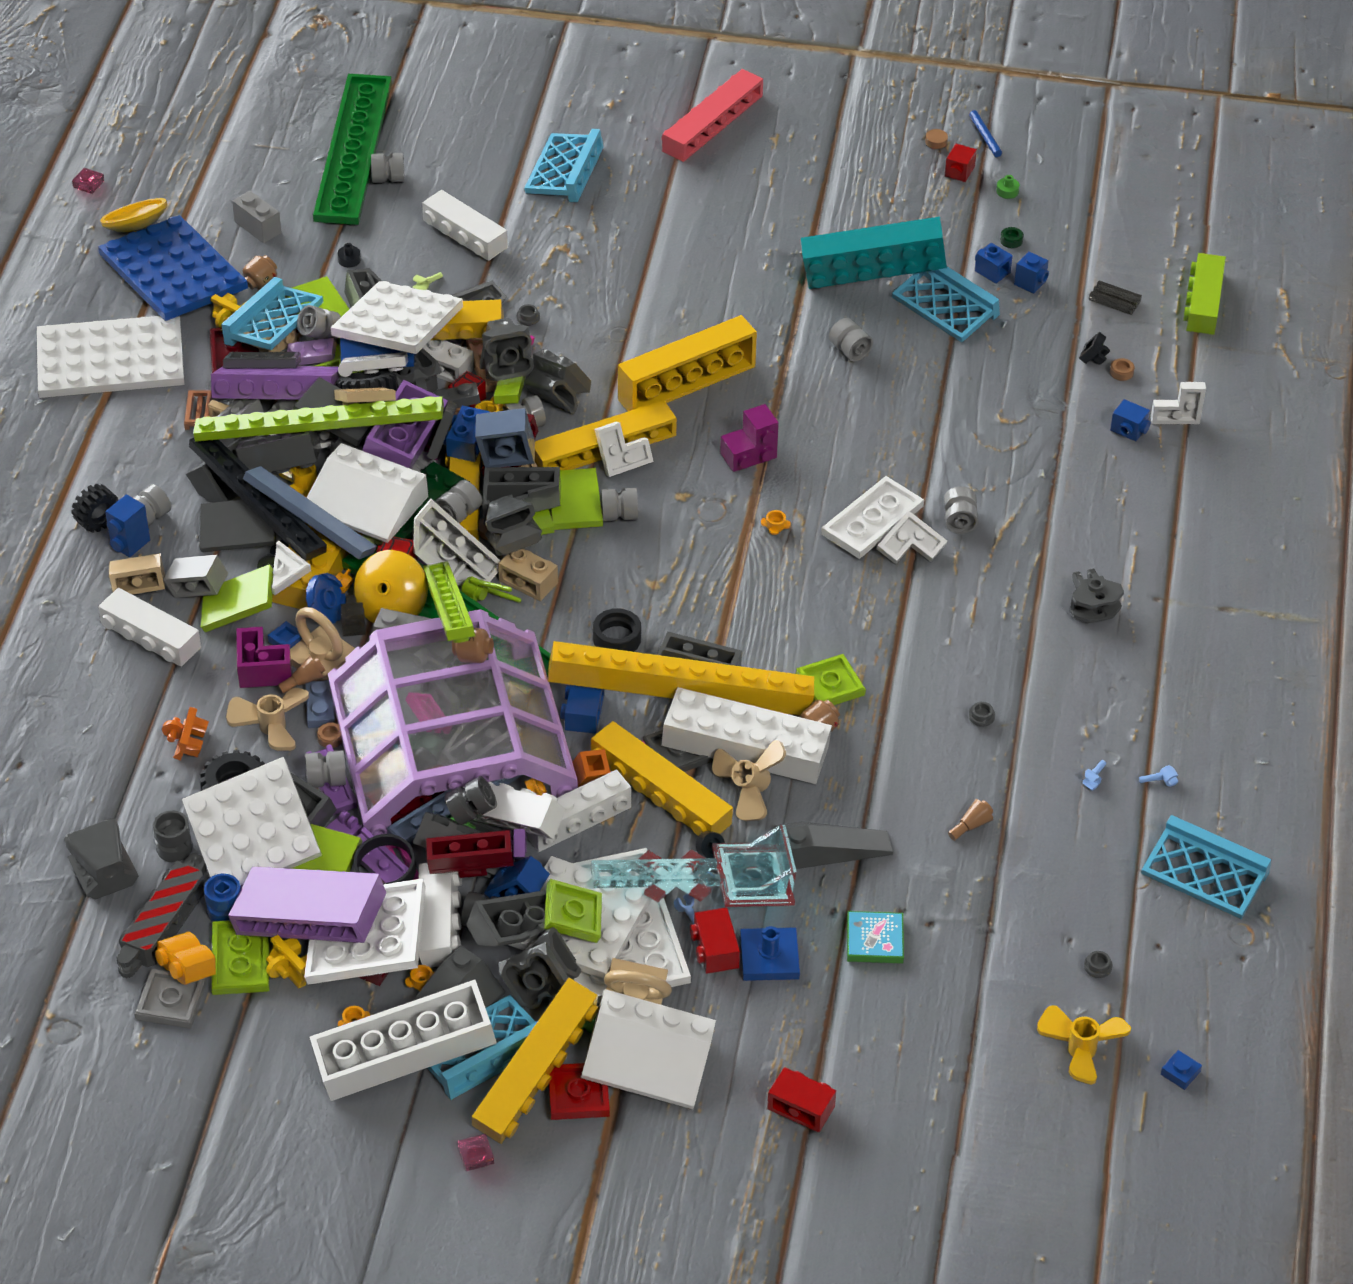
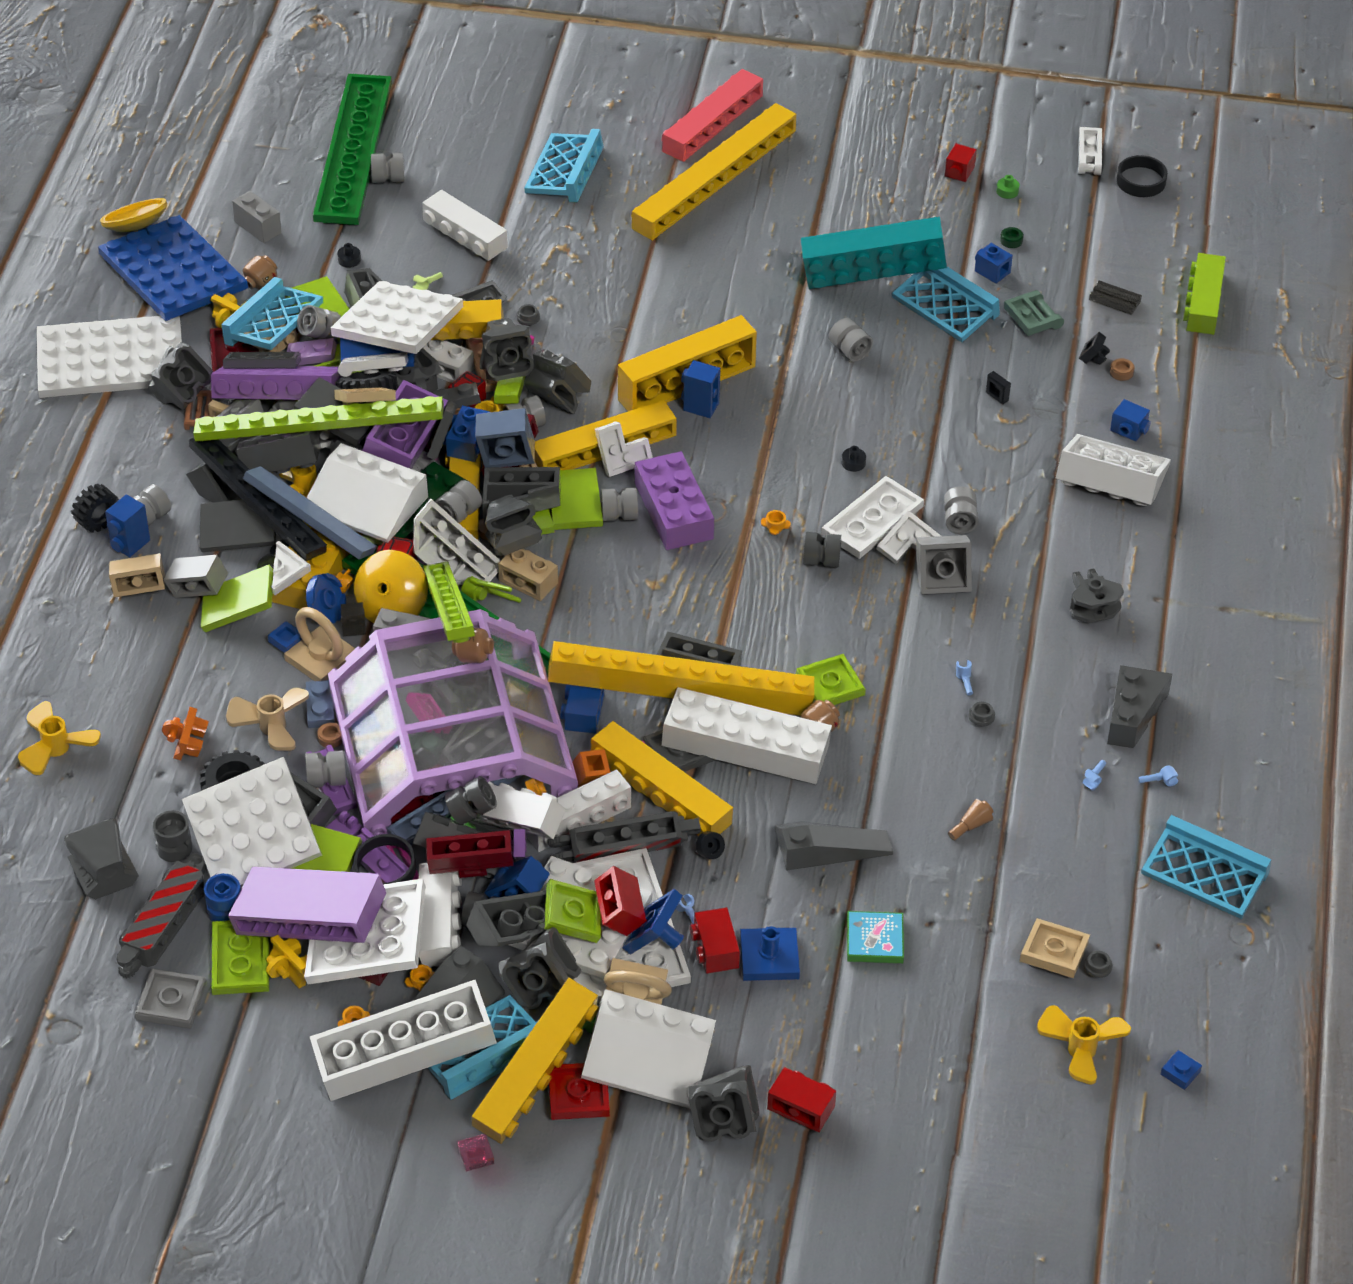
(53, 738): none -> yellow piece
(88, 180): clear pink plate -> none
(149, 627): white brick -> none
(180, 376): none -> dark grey piece
(185, 958): light orange brick -> none
(258, 663): magenta brick -> none
(308, 671): medium nougat cone -> none
(620, 618): black tyre -> none
(620, 901): none -> red brick
(626, 835): none -> dark grey hinge
(656, 924): none -> blue tile
(674, 500): none -> medium lavender brick
(701, 388): none -> blue brick
(713, 171): none -> yellow brick
(725, 1105): none -> dark grey piece
(747, 872): clear light blue piece -> none
(751, 777): tan piece -> none
(754, 442): magenta brick -> none
(822, 549): none -> dark grey wheel
(853, 459): none -> black tile
(936, 139): medium nougat tile -> none
(944, 564): none -> light grey slope
(965, 673): none -> light blue hand
(985, 133): blue bar -> none
(998, 387): none -> black tile
(1028, 317): none -> sand green plate
(1031, 272): blue brick -> none
(1054, 948): none -> tan plate
(1090, 150): none -> white plate
(1112, 469): none -> white slope
(1136, 701): none -> dark grey wedge
(1144, 162): none -> black tyre
(1181, 411): white plate -> none

